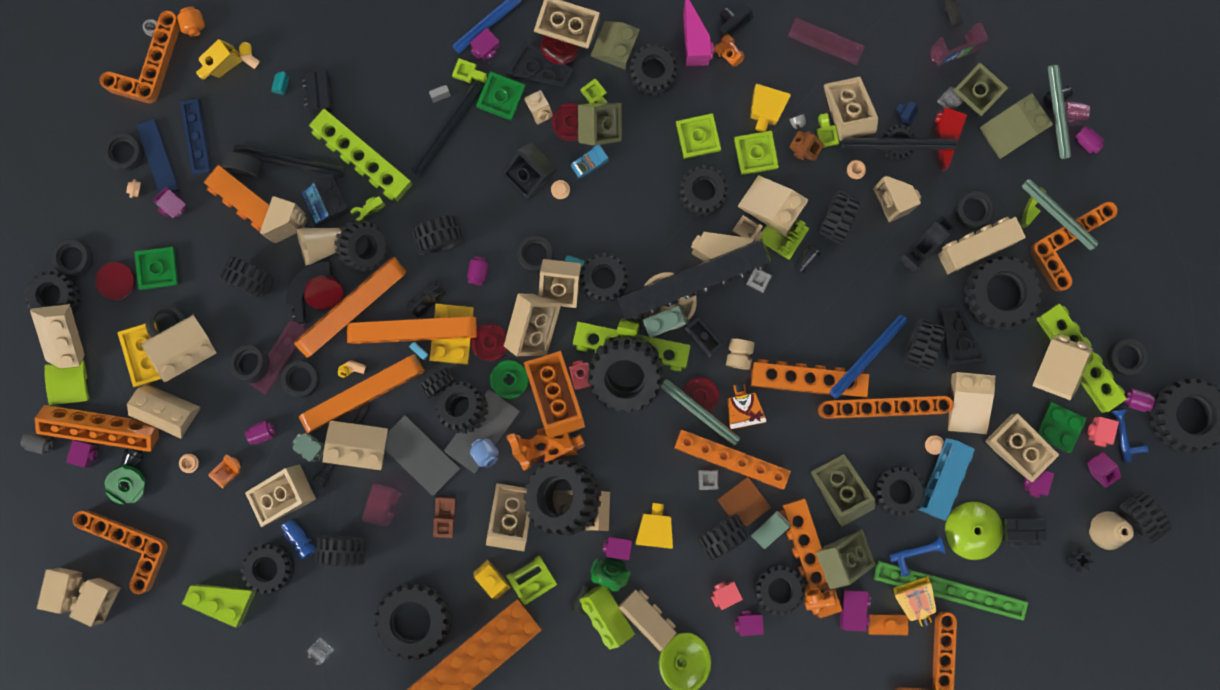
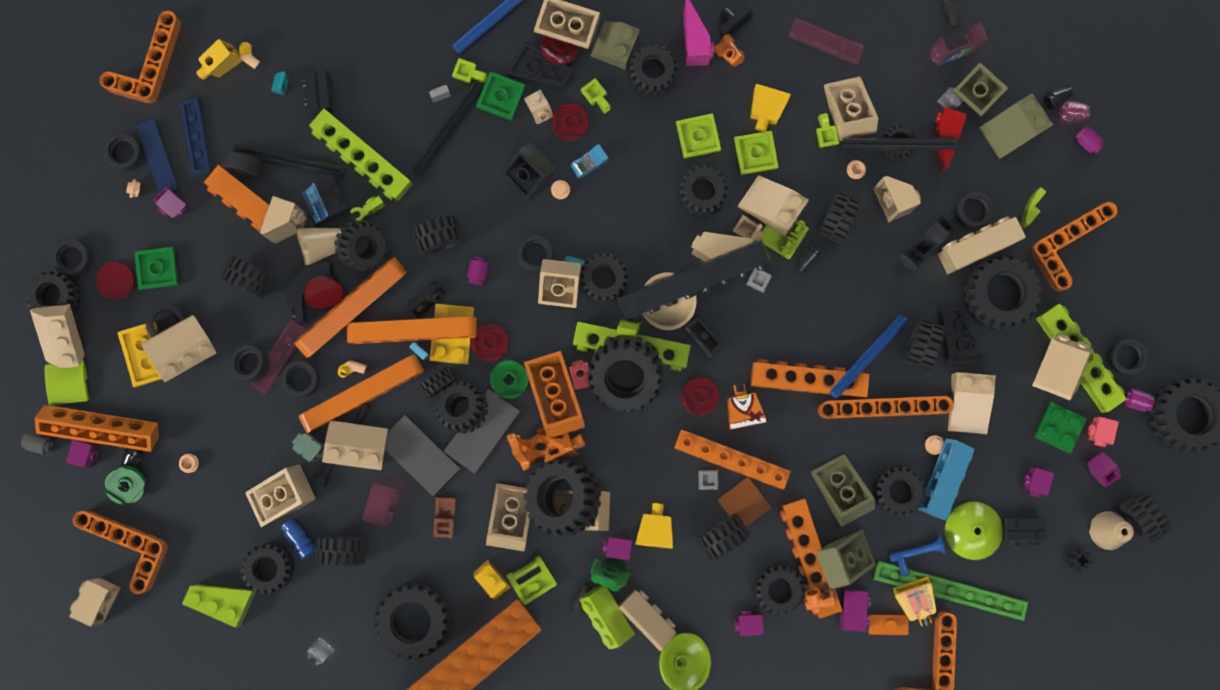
(59, 590): tan brick -> none
(149, 24): light grey hinge -> none
(162, 410): tan slope -> none
(190, 21): orange head -> none
(225, 471): orange bracket -> none
(260, 432): magenta brick -> none
(484, 452): medium blue head -> none
(485, 45): magenta brick -> none
(532, 325): tan slope -> none
(599, 123): olive slope -> none
(665, 321): sand green brick -> none
(700, 412): sand green axle -> none
(725, 595): coral brick -> none
(740, 354): tan wheel -> none
(771, 529): sand green tile -> none
(798, 121): light grey hinge -> none
(806, 145): dark orange brick -> none
(907, 112): dark blue tile -> none
(1022, 447): tan slope -> none
(1059, 111): sand green axle -> none
(1062, 216): sand green axle -> none
(1125, 447): blue piece -> none

